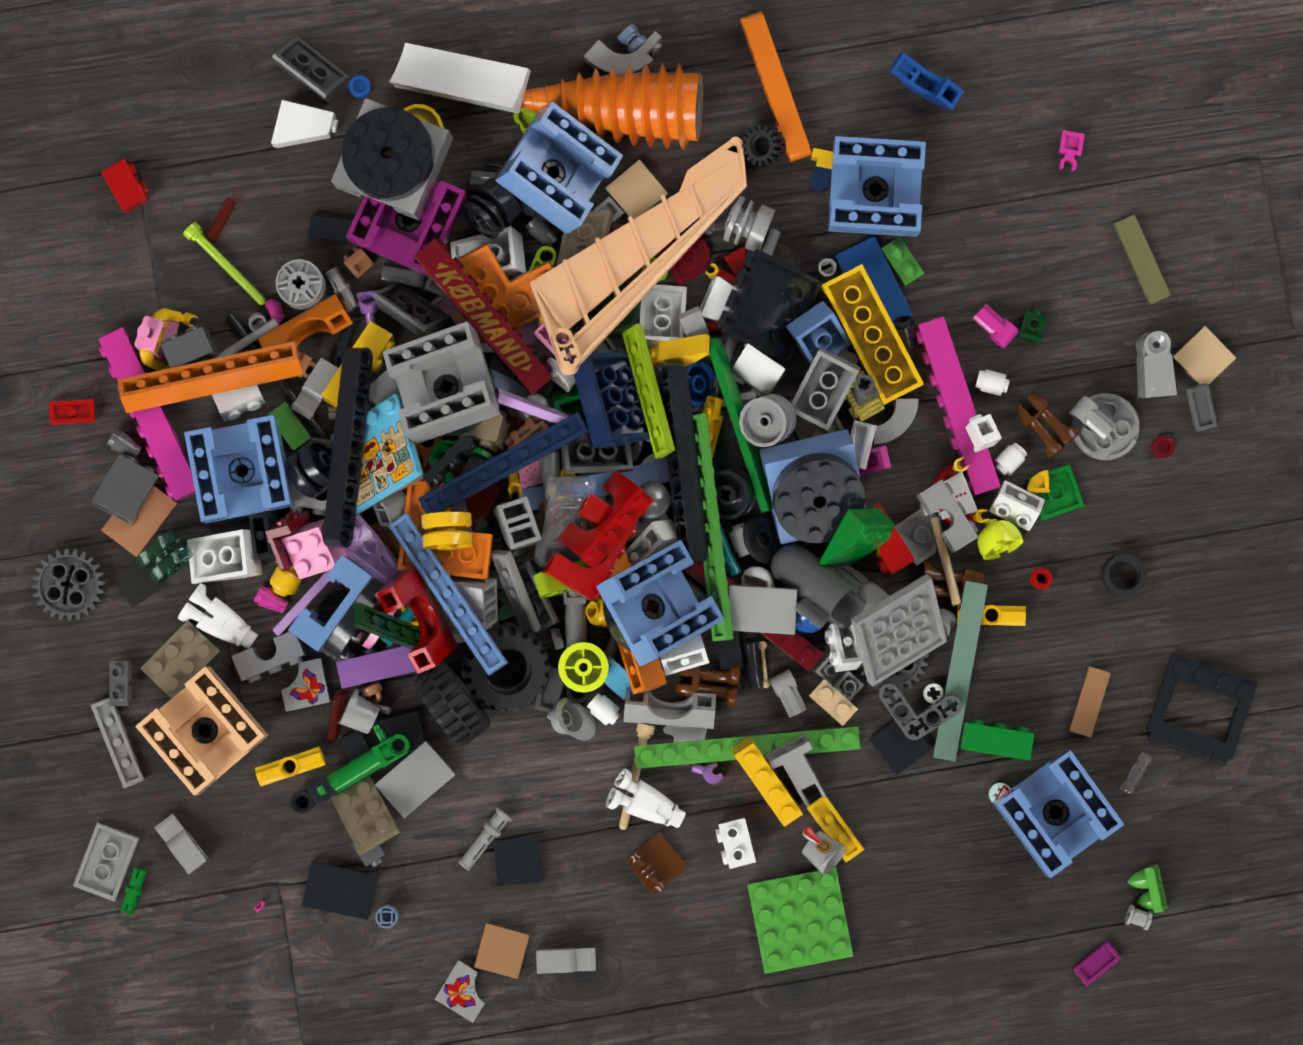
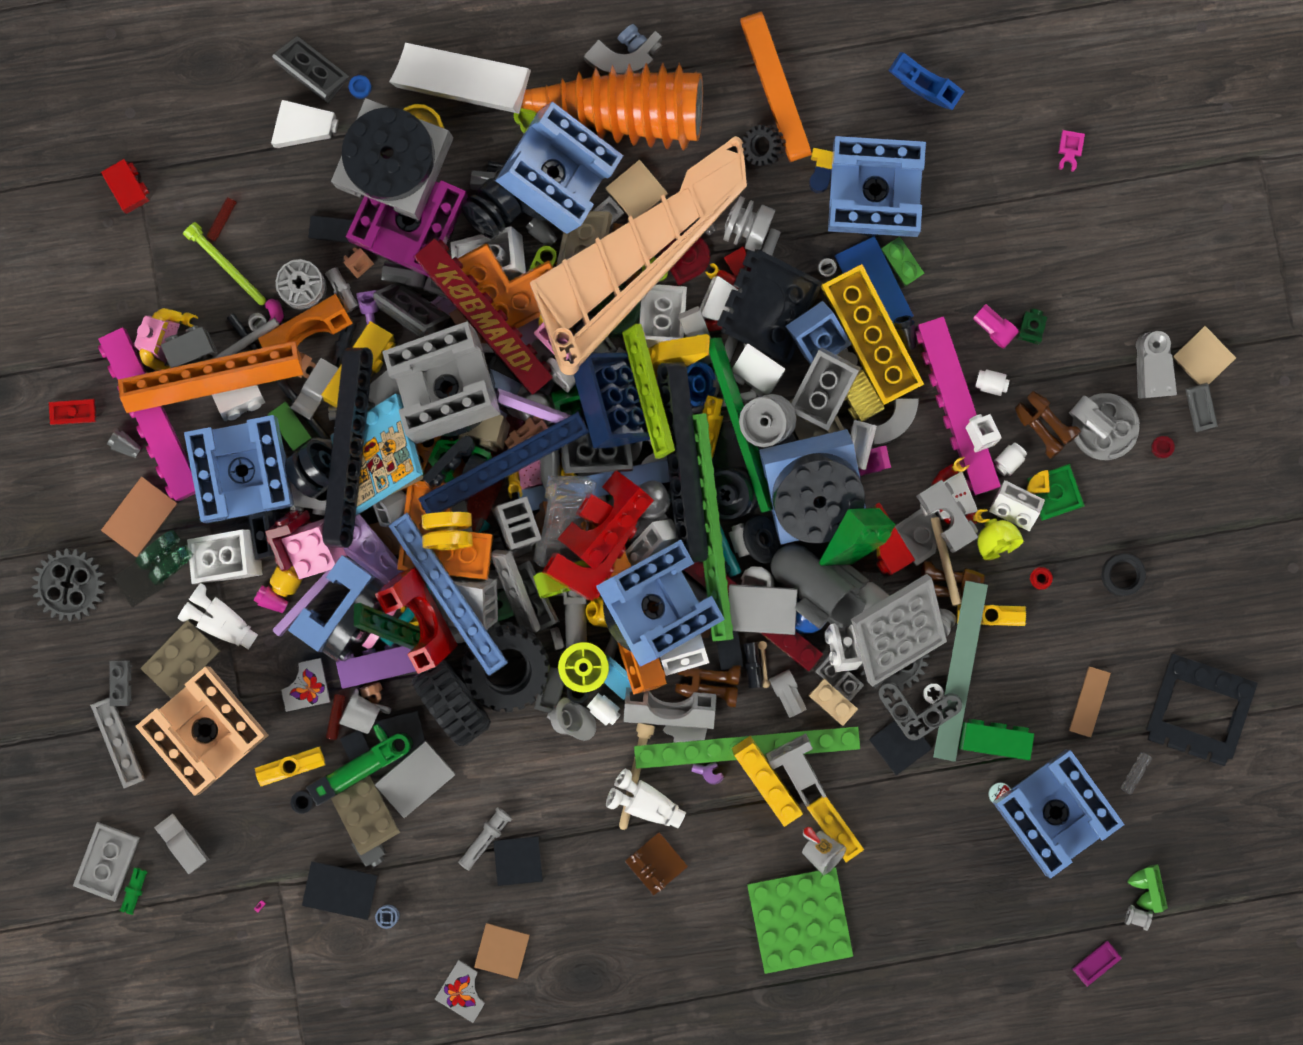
(125, 488): dark grey panel -> none
(251, 666): light grey arch -> none
(565, 960): light grey piece -> none
(736, 843): white brick -> none
(864, 390): dark grey piece -> none
(1142, 259): olive tile -> none

